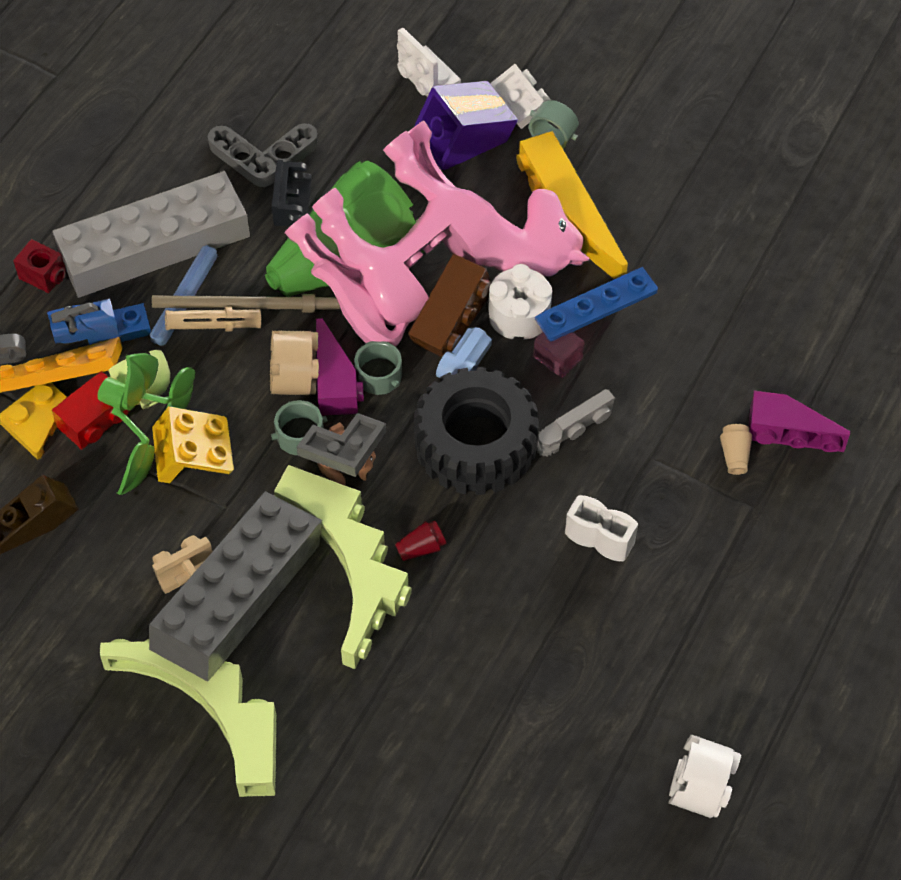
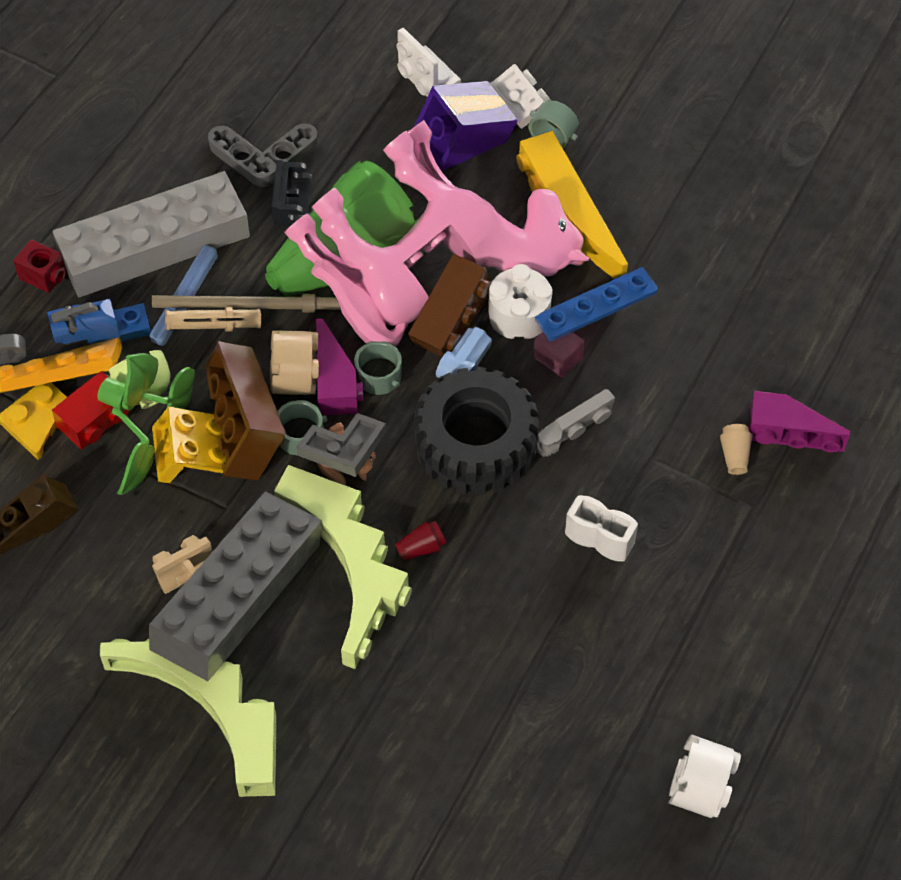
(243, 410): none -> reddish brown wedge

